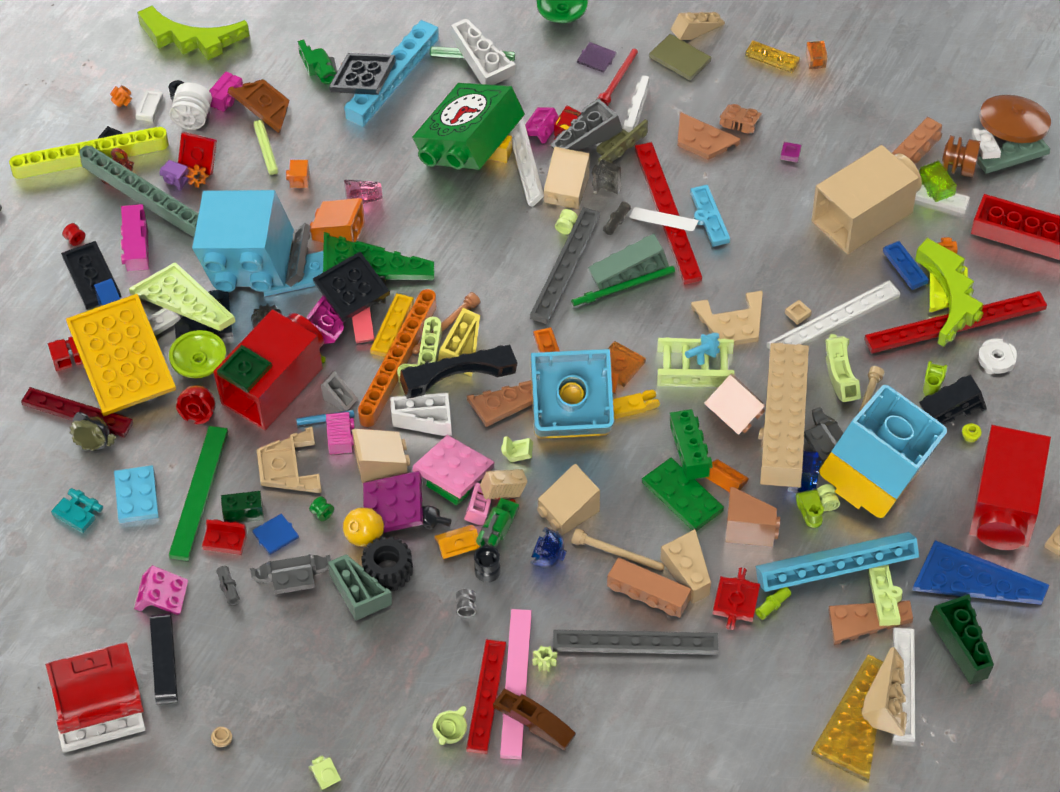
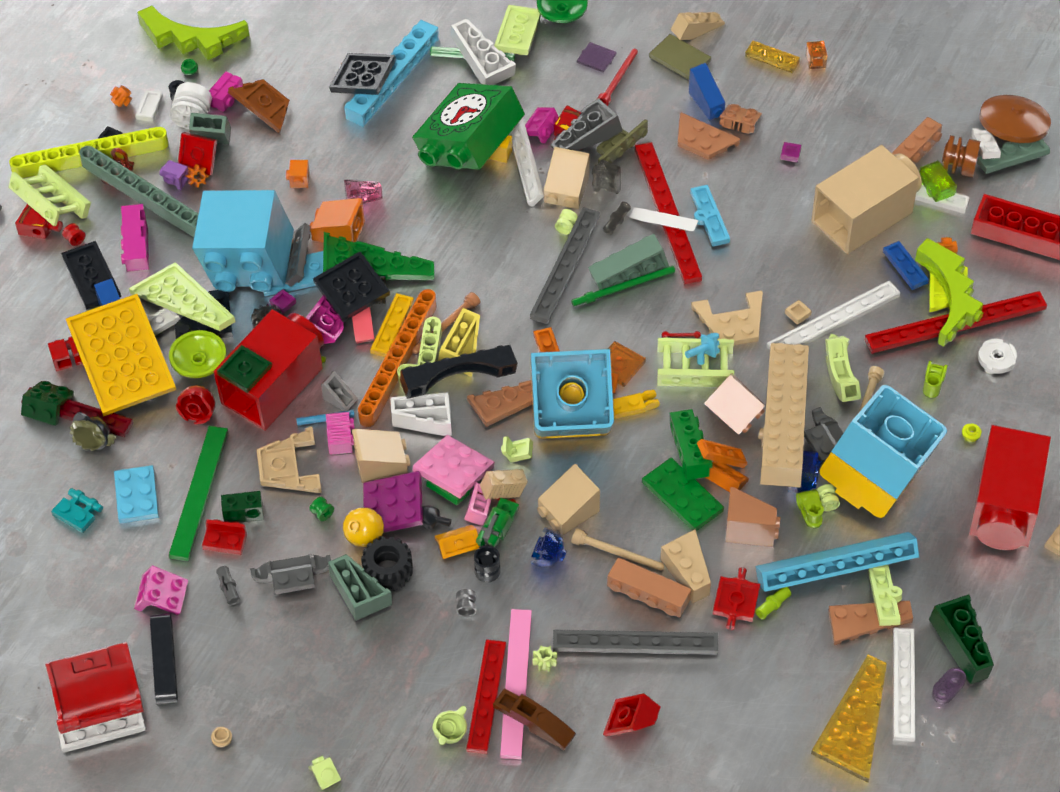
(34, 225): none -> red torso
(44, 402): none -> dark green bracket
(52, 184): none -> yellowish green fence
(189, 67): none -> green plate
(211, 126): none -> sand green brick
(265, 147): yellowish green axle -> none
(275, 534): blue piece -> none
(283, 301): none -> magenta plate
(317, 62): green plate -> none
(517, 30): none -> yellowish green plate
(631, 714): none -> red slope
(637, 101): white plate -> none
(696, 334): none -> red hinge
(705, 91): none -> blue slope
(722, 453): none -> orange tile
(885, 697): tan wedge -> none
(947, 686): none -> clear purple plate
(954, 400): black wedge -> none
(961, 573): blue wing -> none

